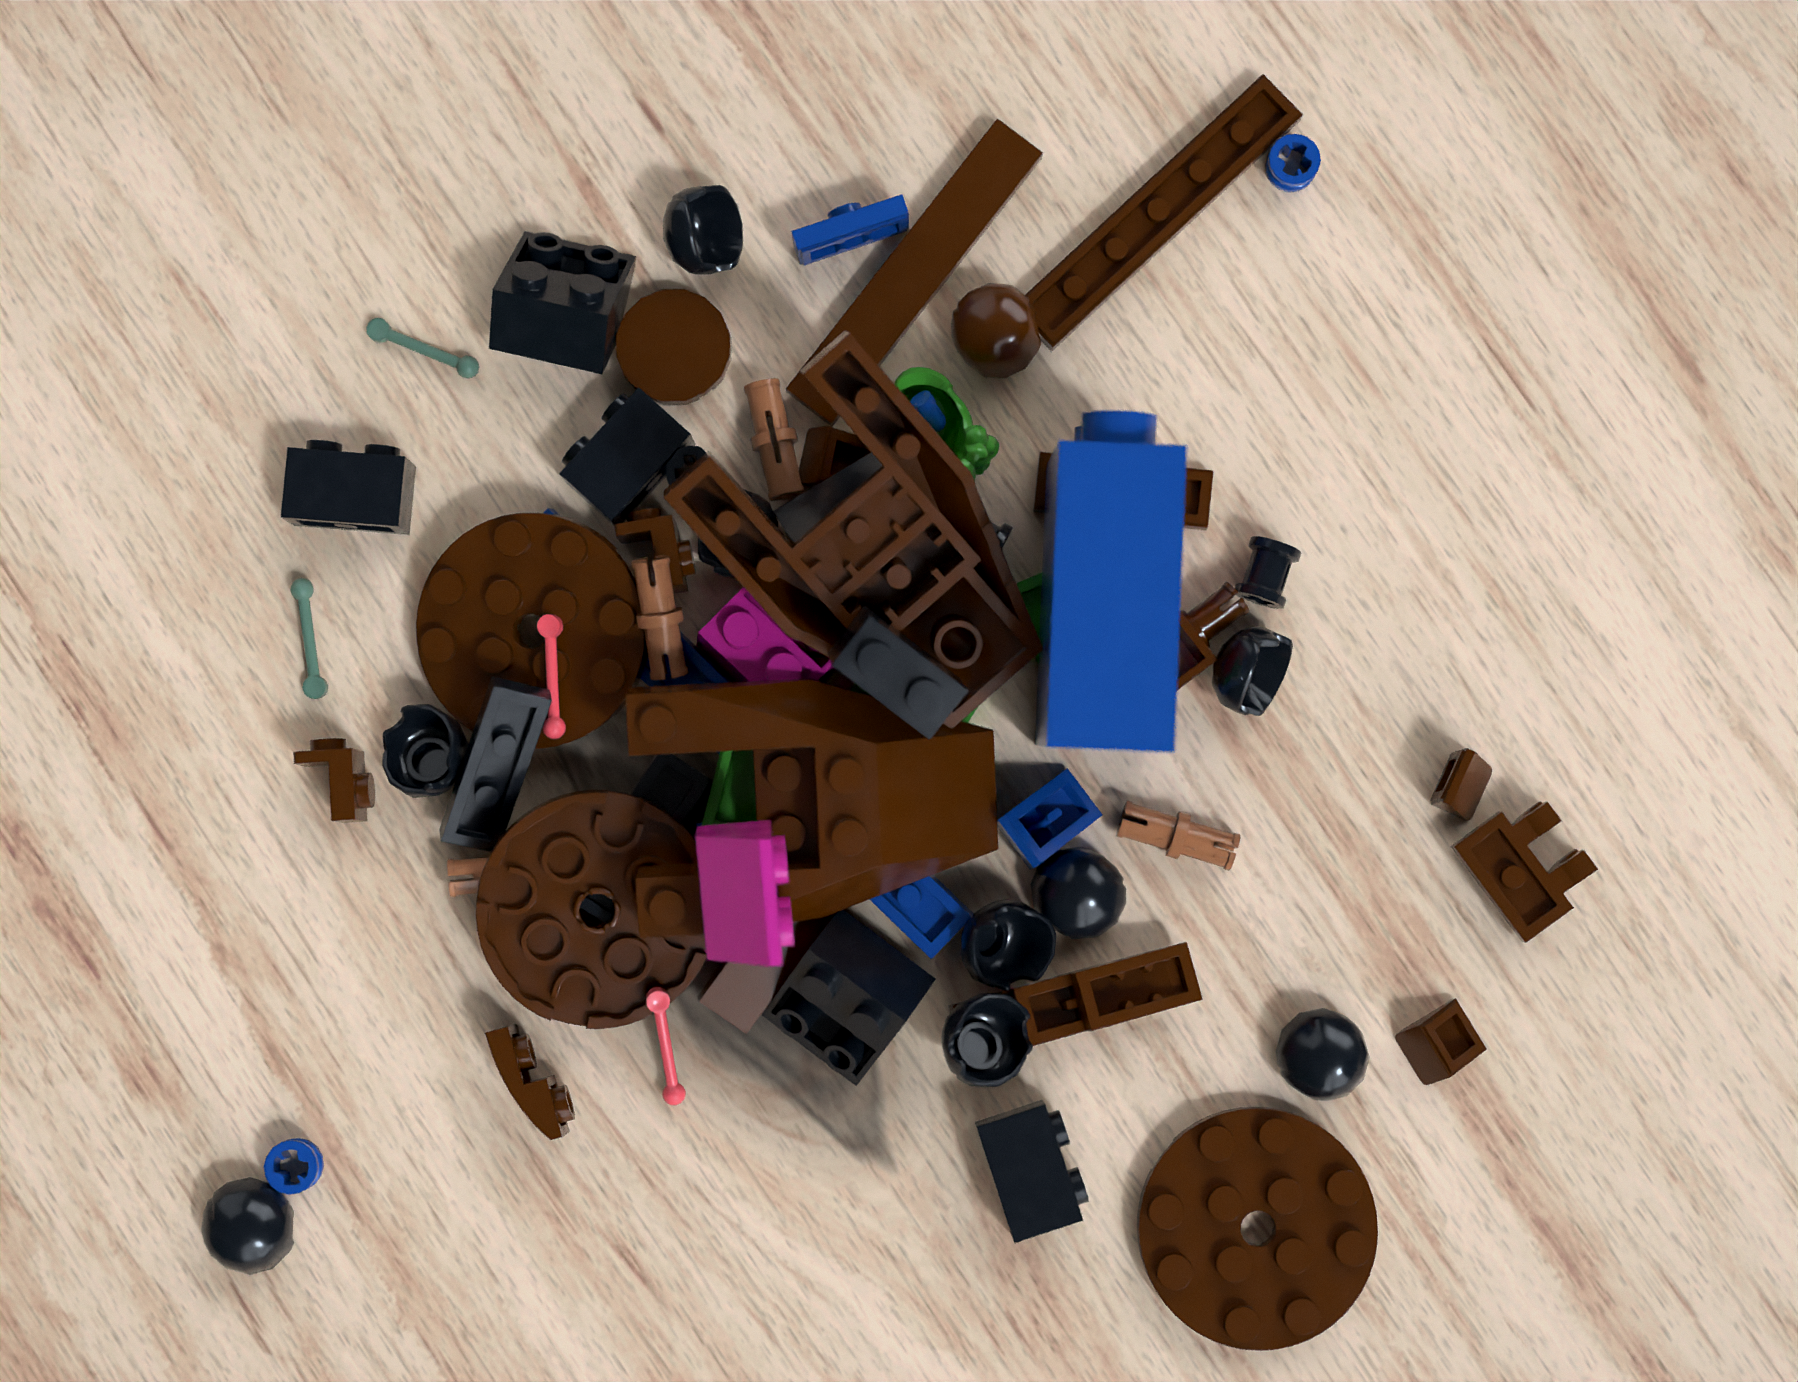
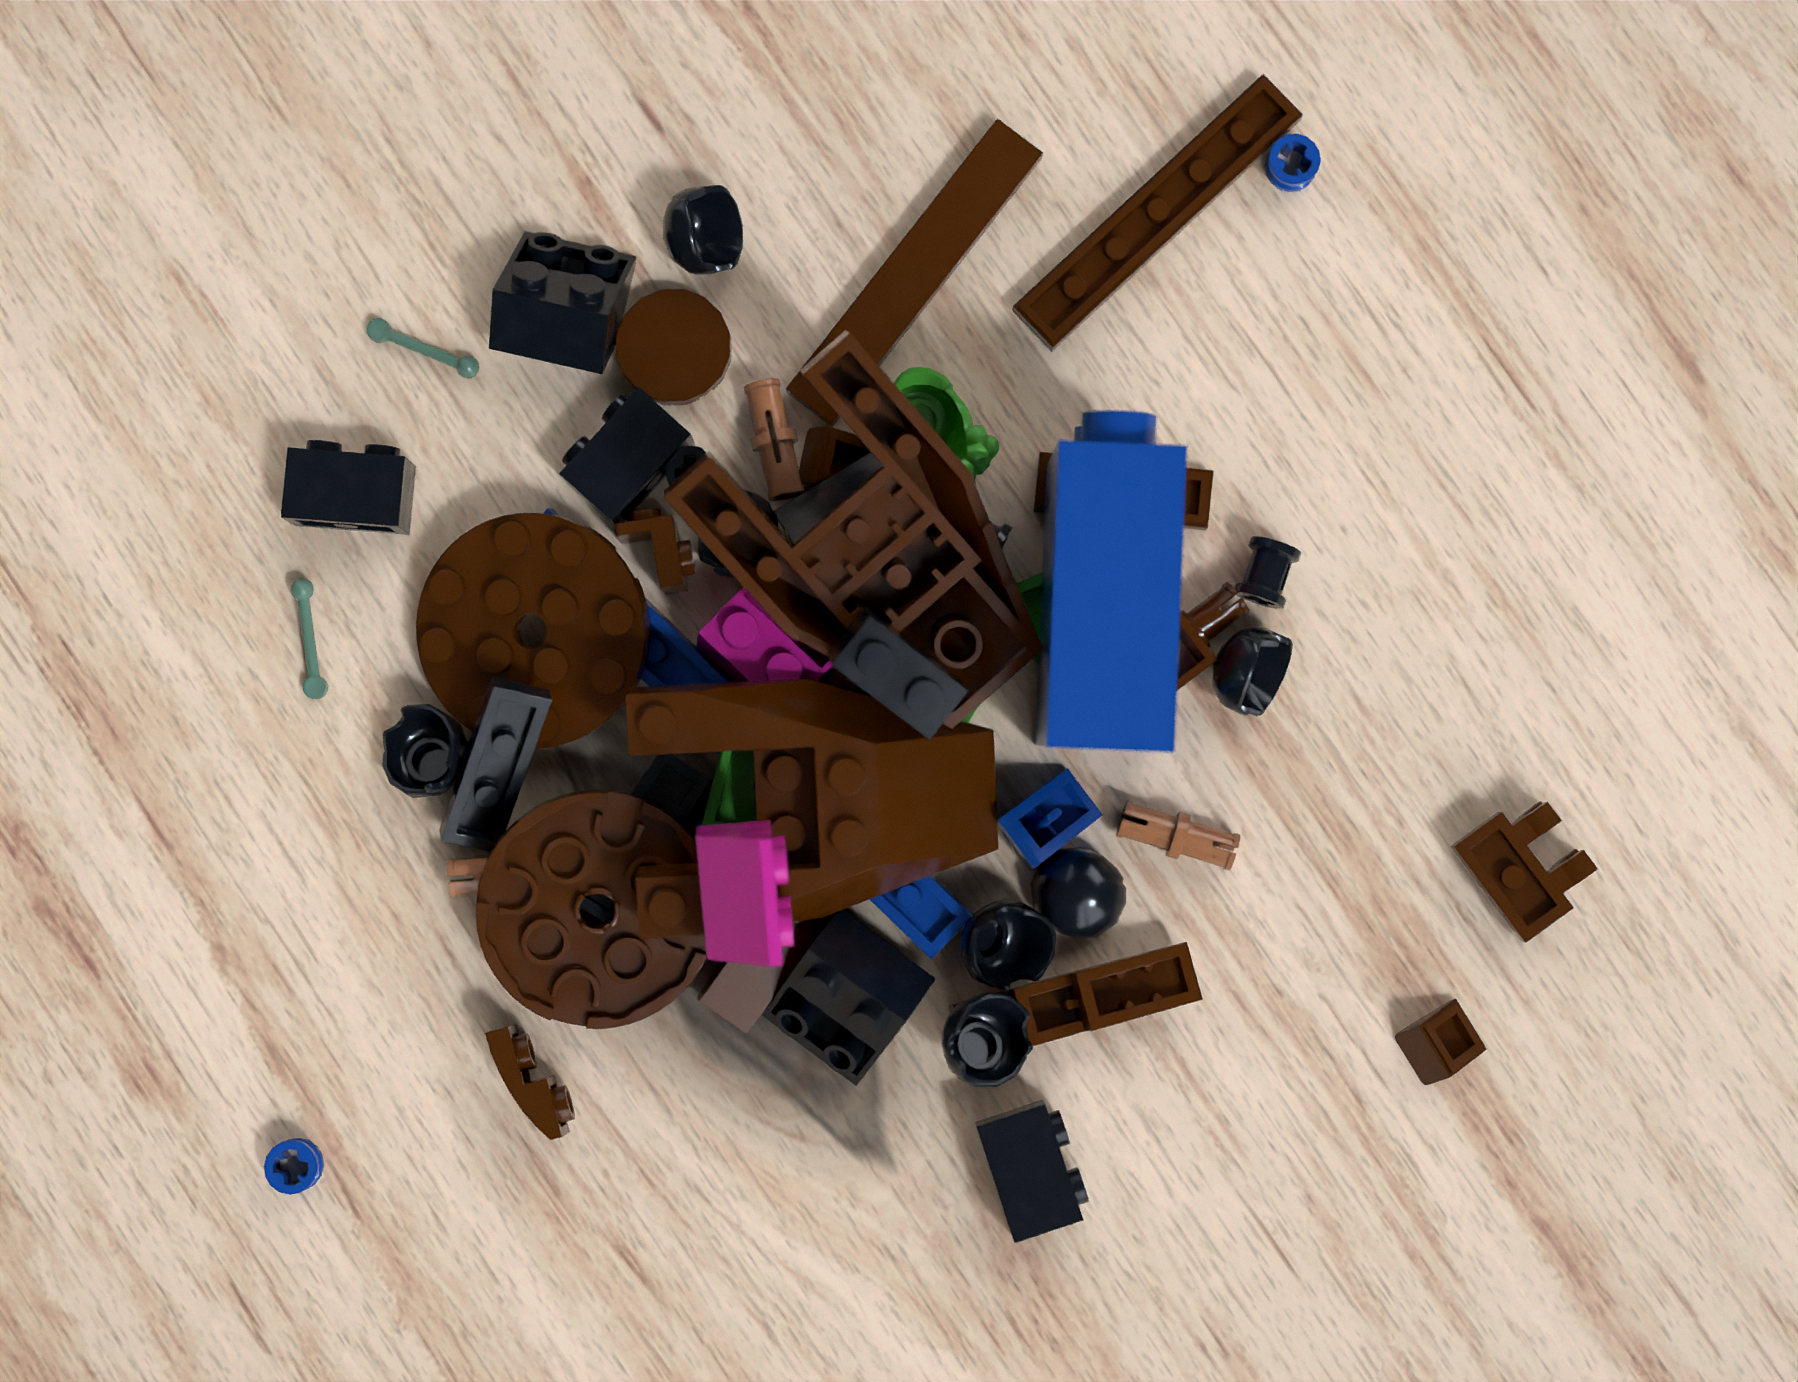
(248, 1226): black hair -> none
(350, 786): reddish brown bracket -> none
(550, 627): coral hinge -> none
(658, 1002): coral hinge -> none
(659, 617): nougat pin -> none
(850, 228): blue plate -> none
(927, 407): blue piece -> none
(995, 330): reddish brown hair -> none
(1308, 1265): reddish brown plate -> none
(1322, 1054): black hair -> none
(1462, 784): reddish brown slope -> none

